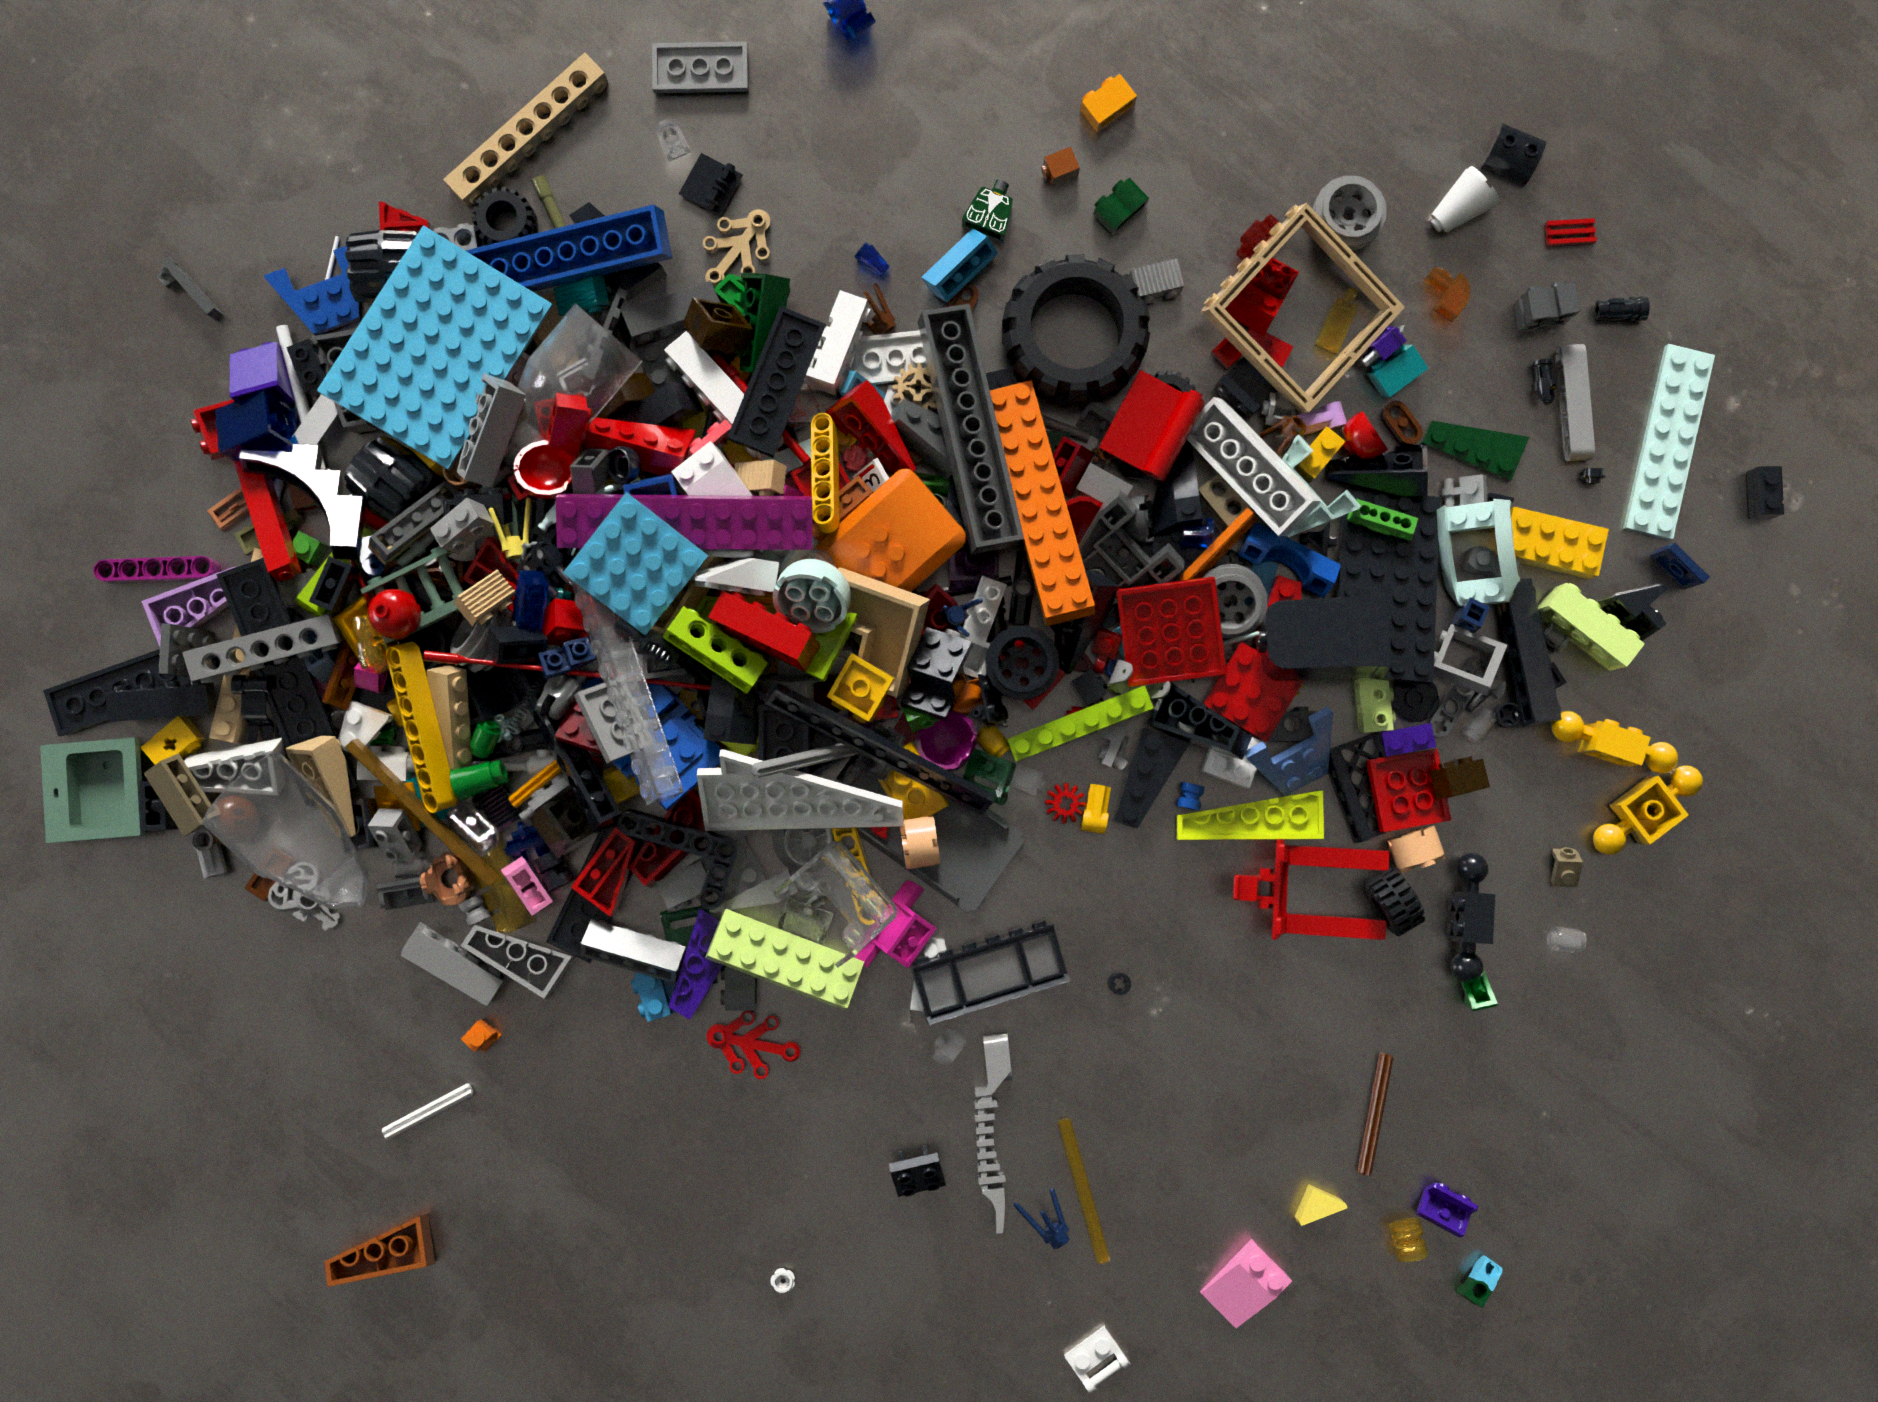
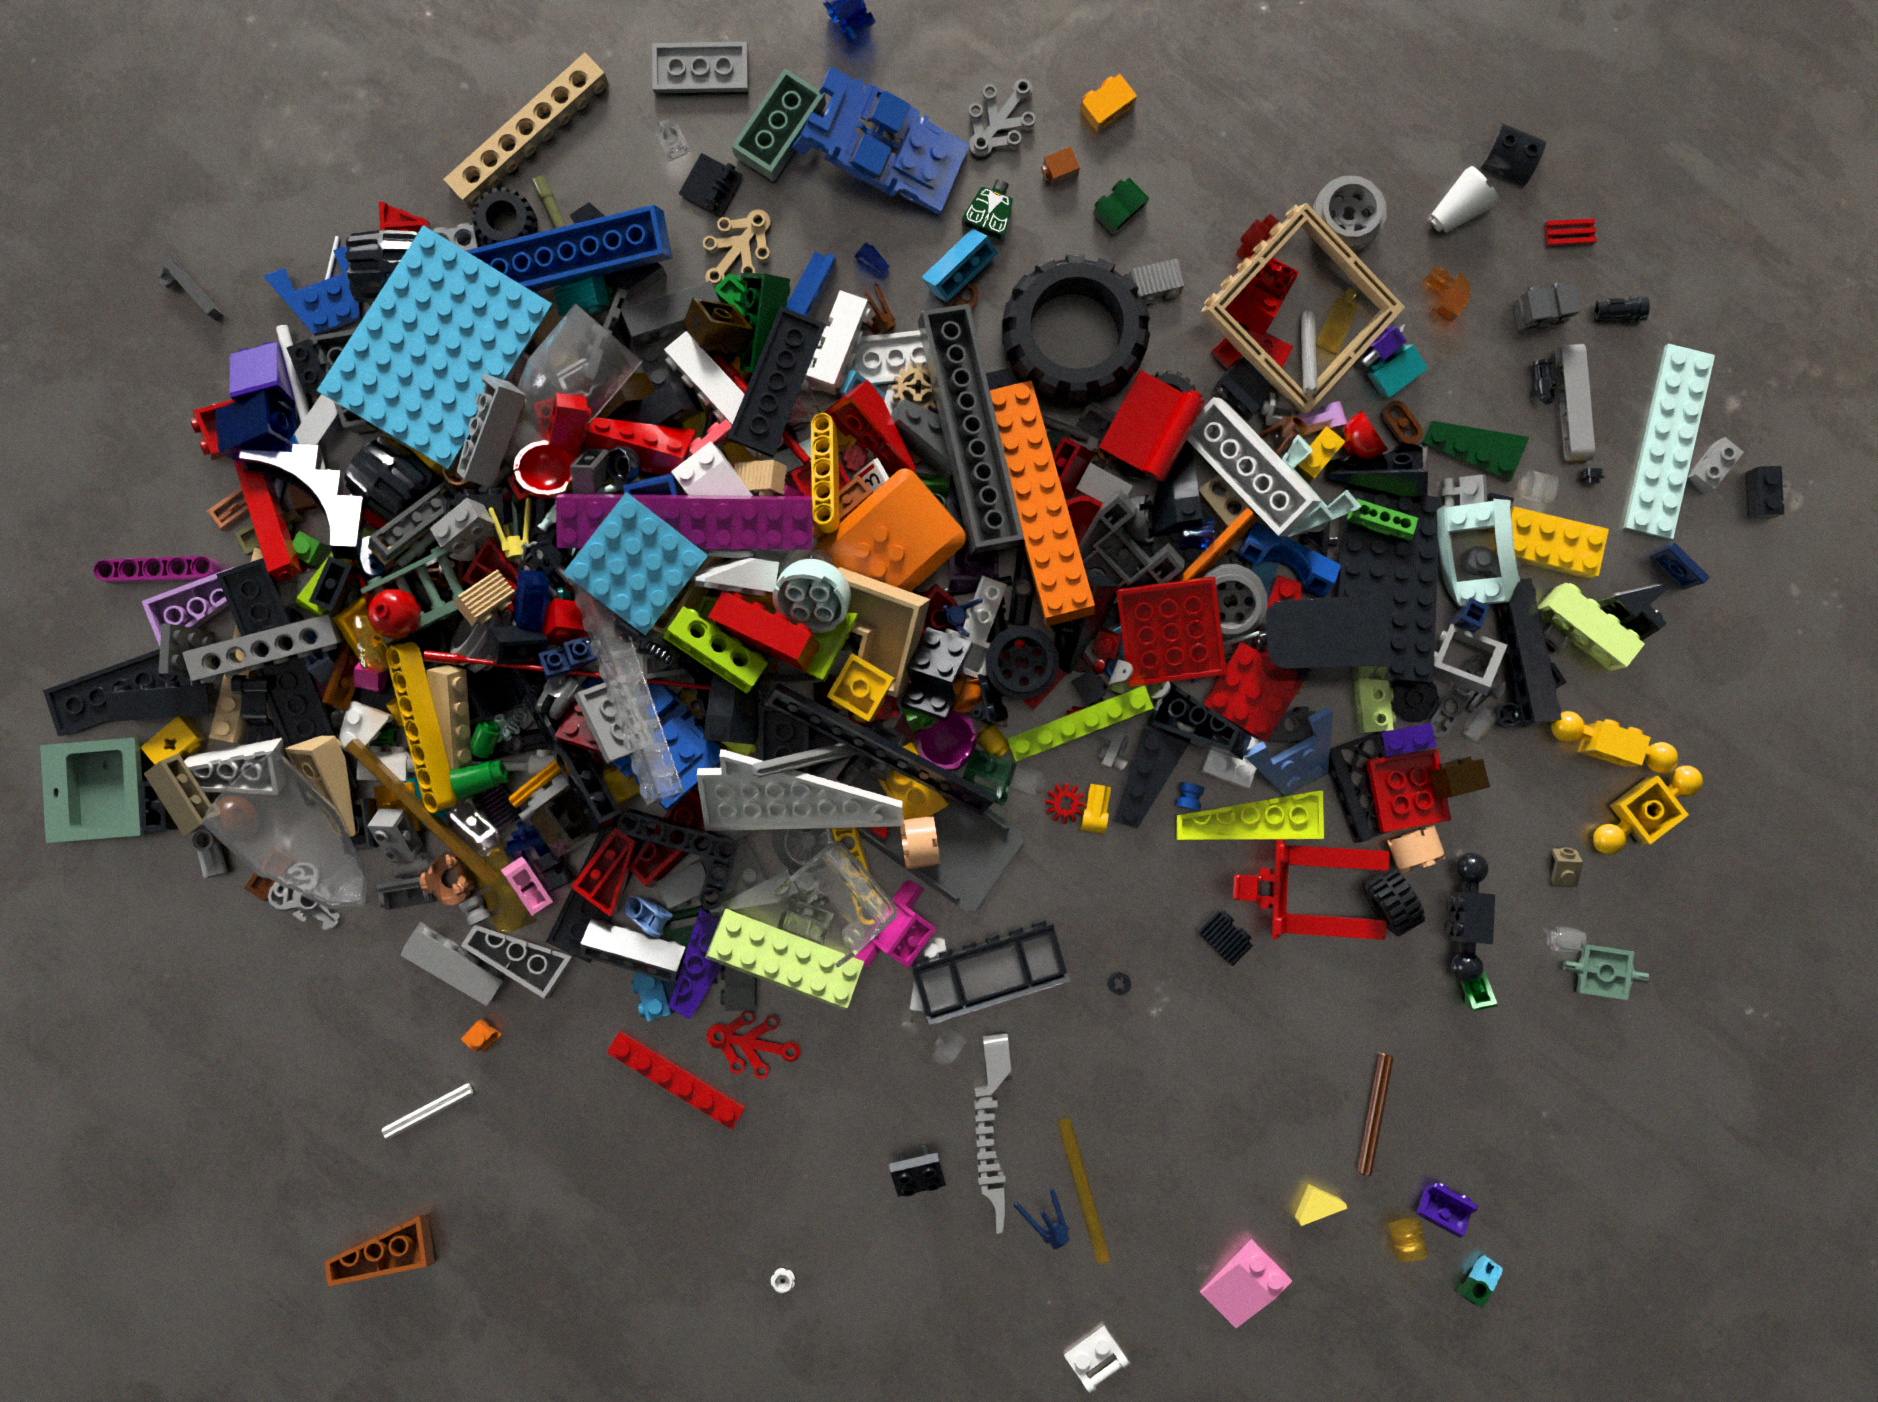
(647, 914): none -> medium blue piece
(675, 1080): none -> red plate
(777, 124): none -> sand green brick
(812, 283): none -> blue fence
(924, 158): none -> blue piece
(999, 120): none -> light grey plant
(1225, 937): none -> black brick
(1308, 343): none -> light grey axle
(1538, 487): none -> clear brick
(1605, 972): none -> sand green plate
(1714, 465): none -> light grey brick

